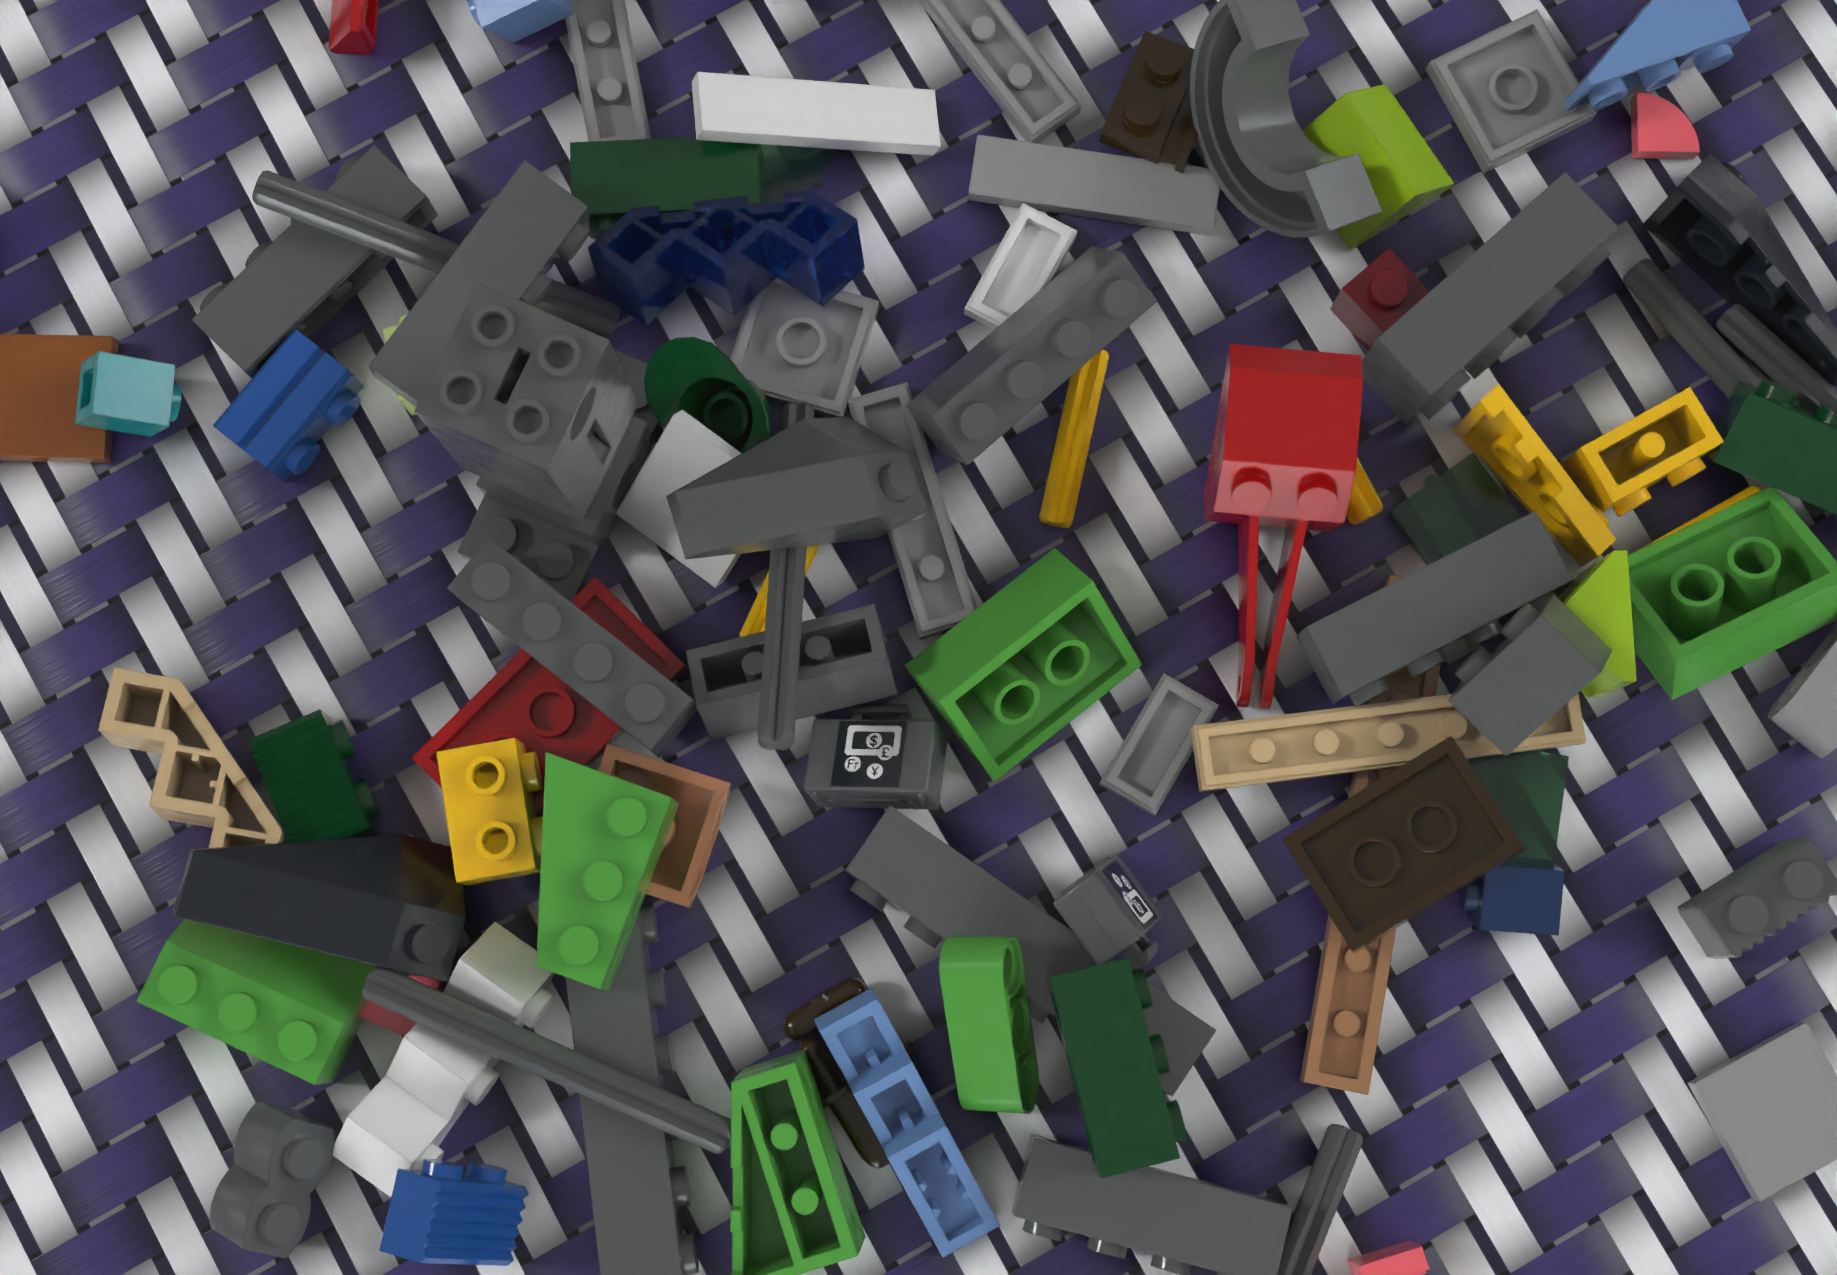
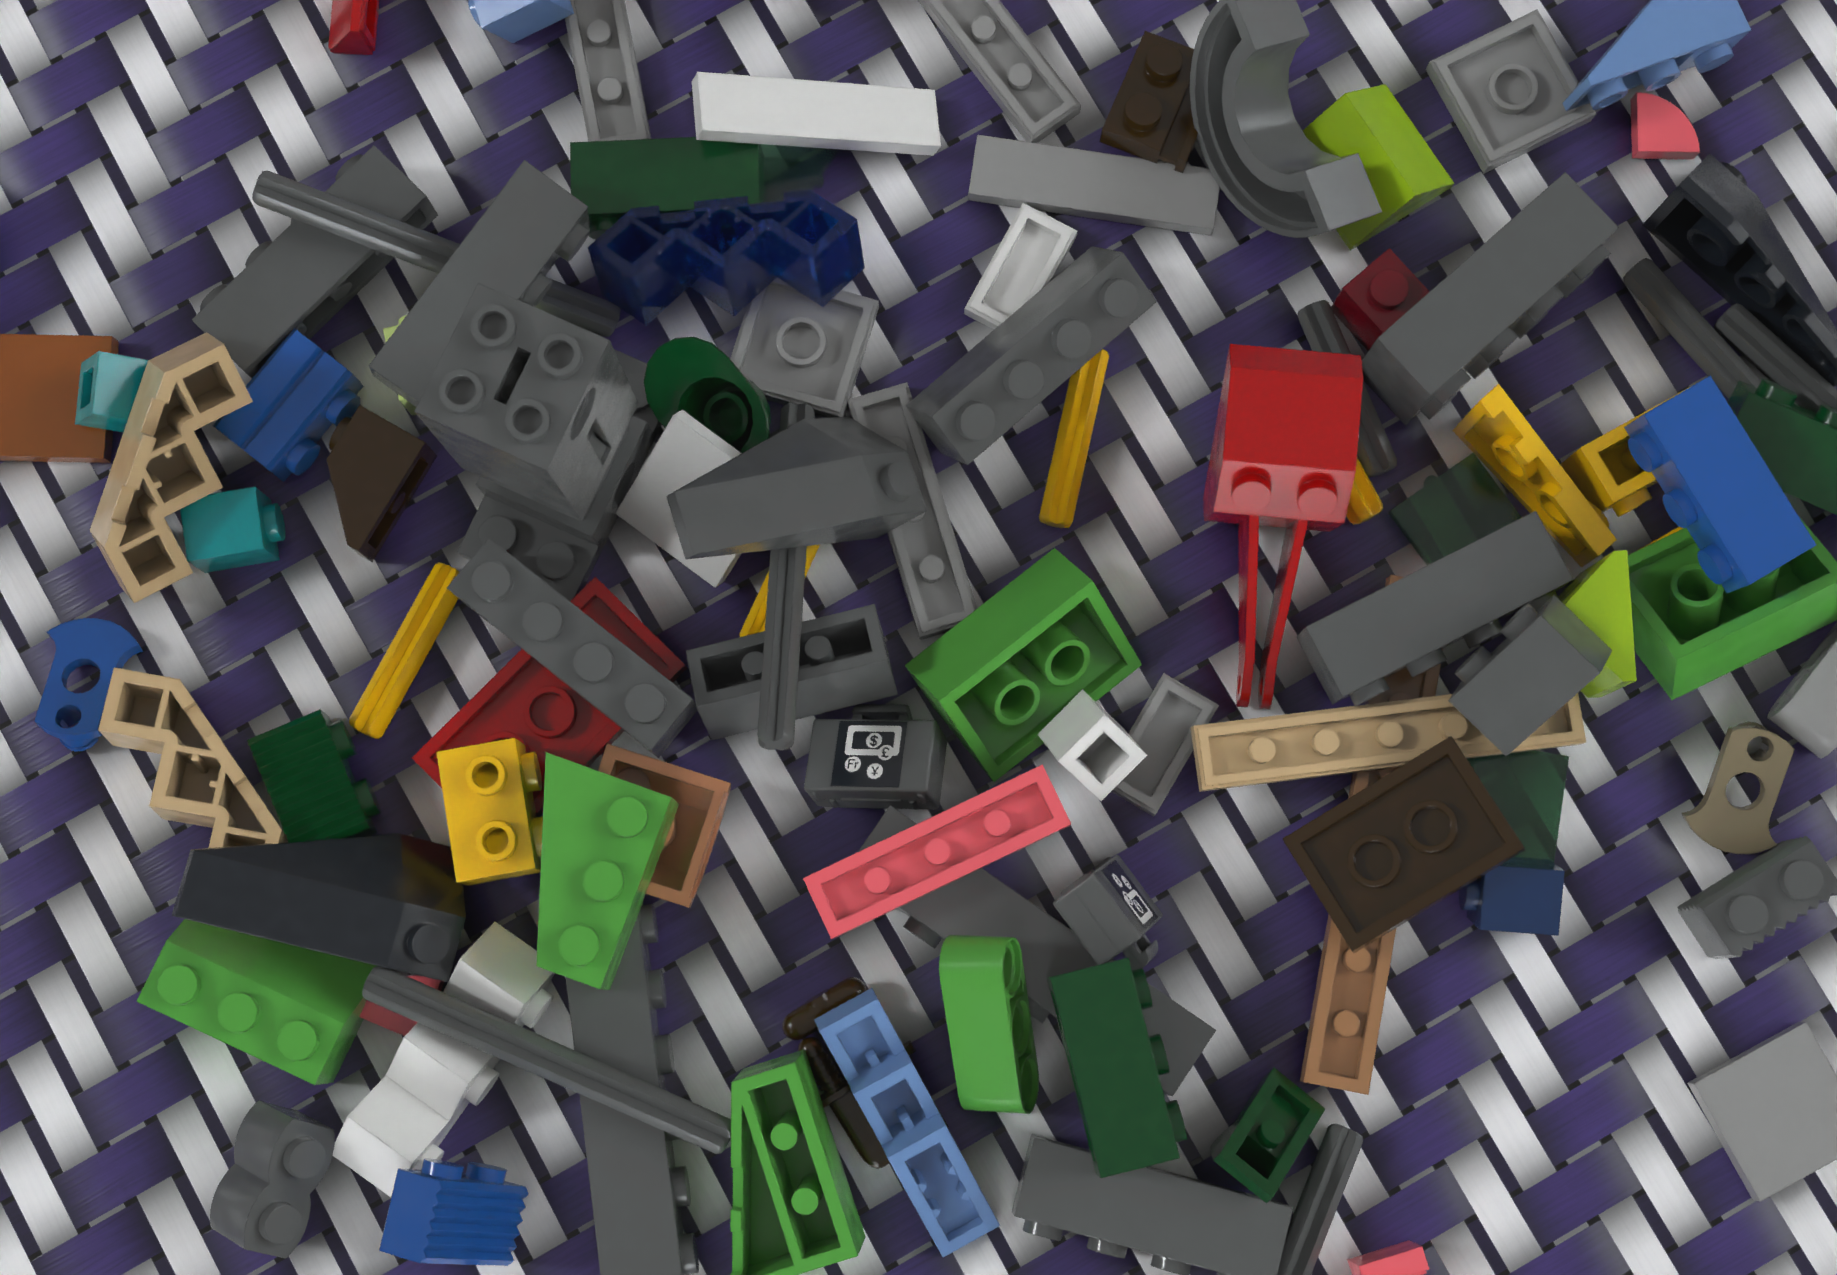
(79, 644): none -> blue piece
(163, 463): none -> tan brick
(232, 530): none -> teal brick
(374, 477): none -> dark brown slope
(406, 653): none -> yellow axle
(937, 851): none -> coral plate
(1091, 745): none -> white brick
(1267, 1134): none -> dark green slope
(1326, 336): none -> dark grey axle
(1718, 486): none -> blue brick
(1747, 827): none -> dark tan piece

